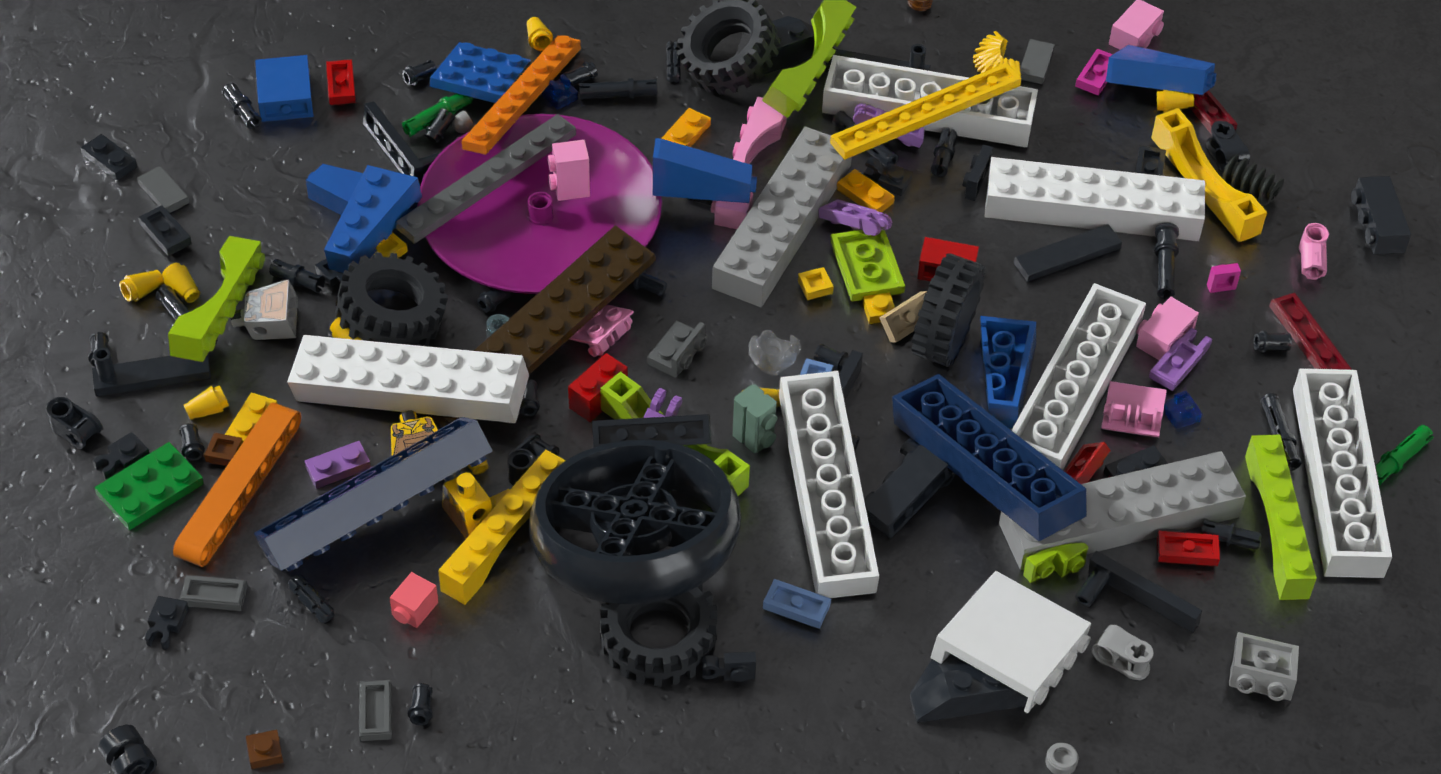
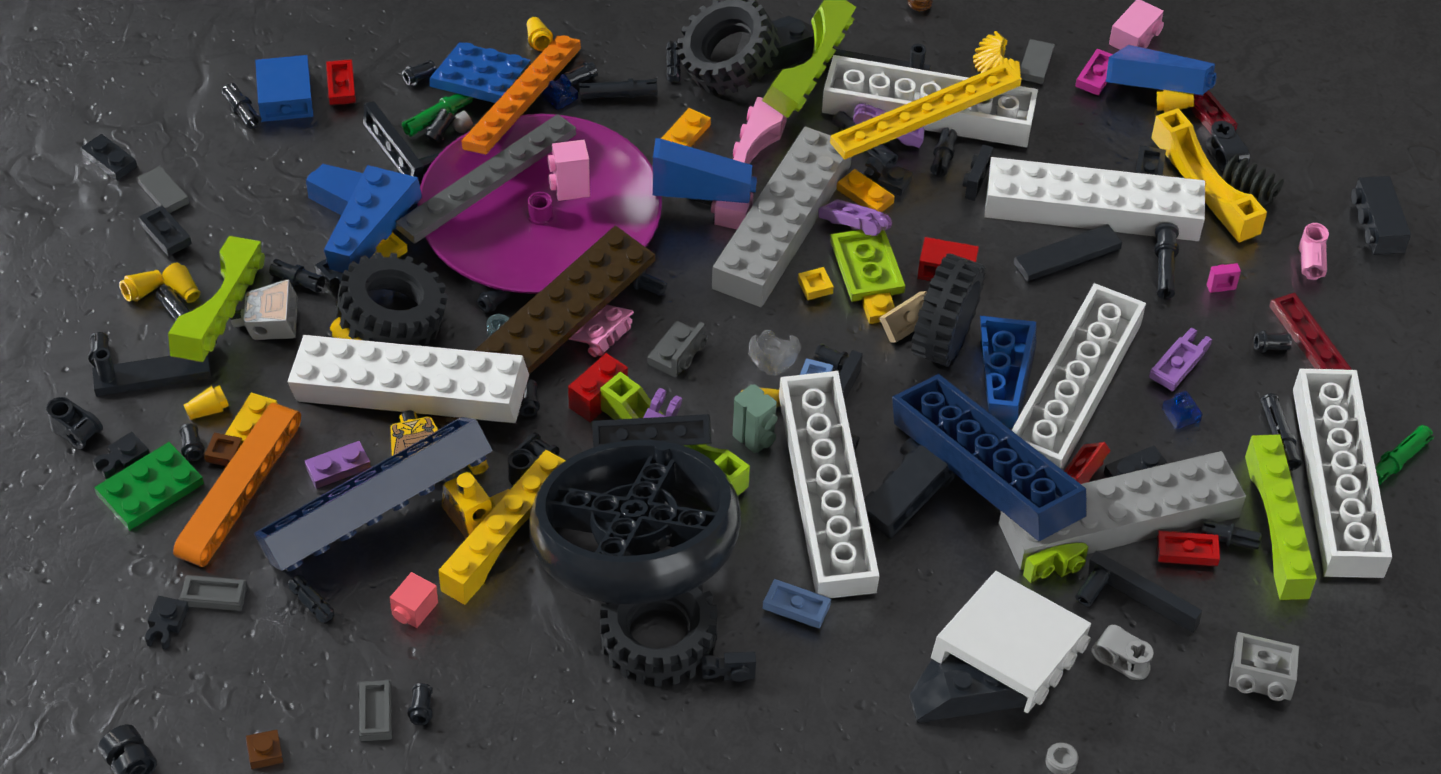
(1134, 409): bright pink hinge -> none
(1165, 327): bright pink brick -> none

